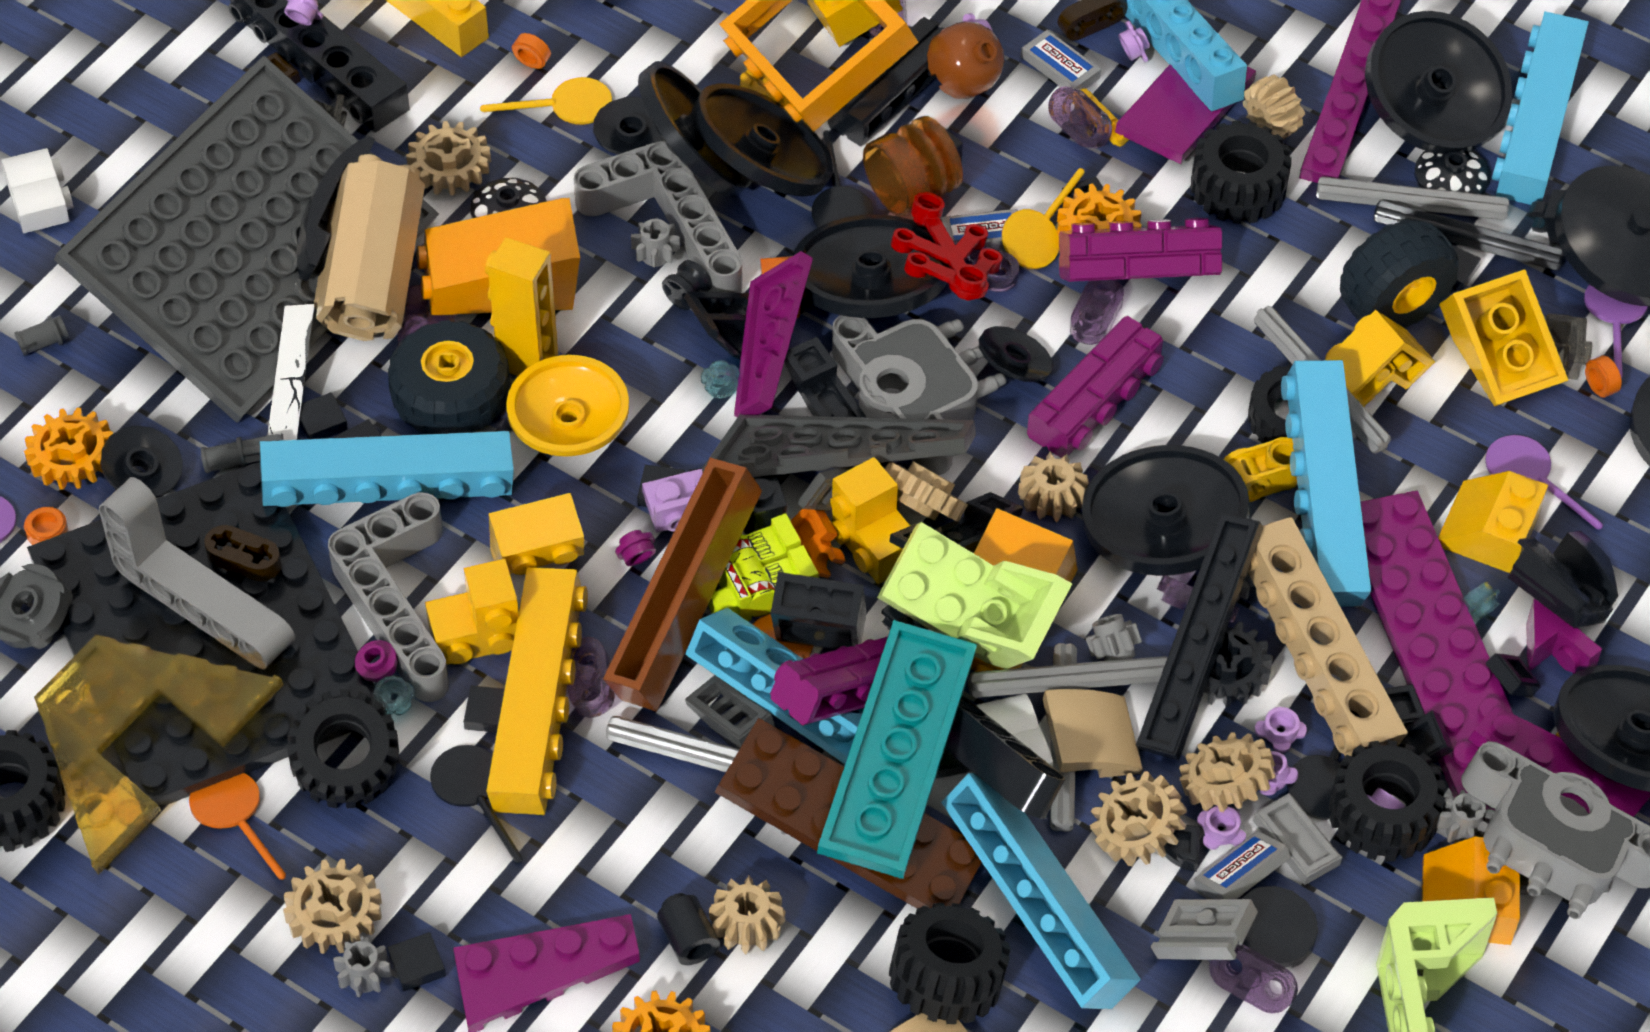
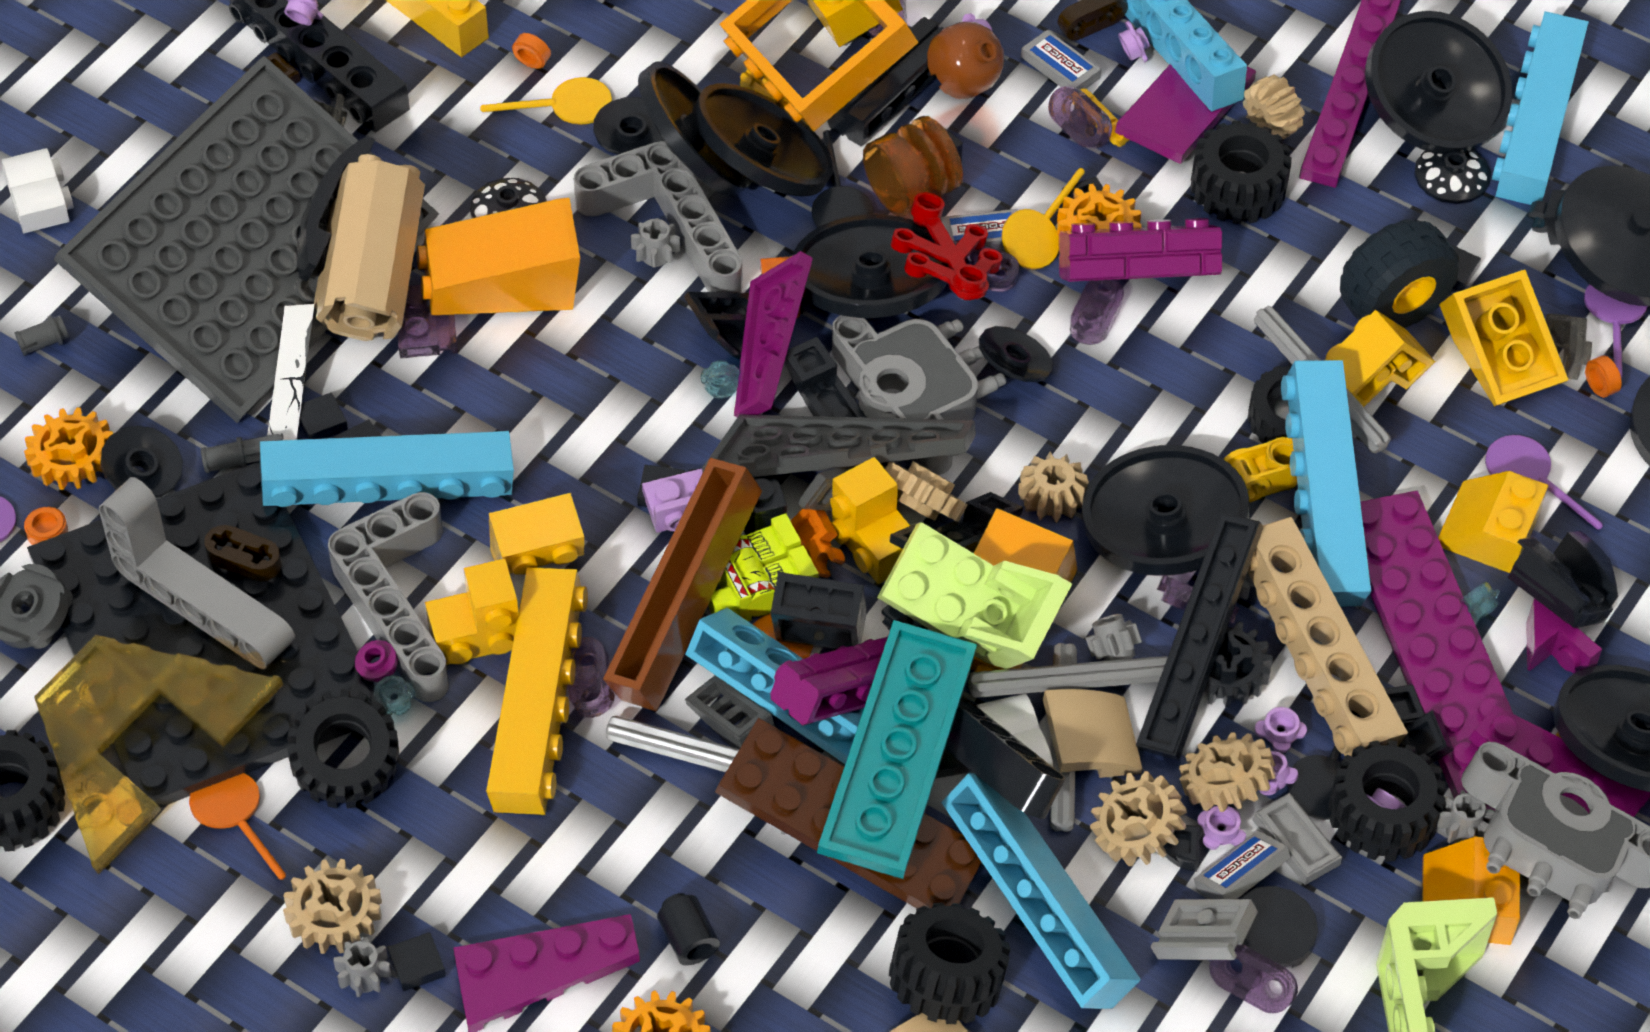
(449, 378): black wheel -> none
(450, 157): tan gear -> none
(462, 780): black piece -> none
(483, 708): black tile -> none
(522, 303): yellow brick -> none
(565, 391): yellow dish -> none
(636, 547): magenta plate -> none
(689, 278): black wheel -> none
(731, 917): tan gear -> none
(1096, 387): magenta brick -> none
(1415, 197): light grey axle -> none
(1476, 236): black axle -> none
(1513, 675): black tile -> none

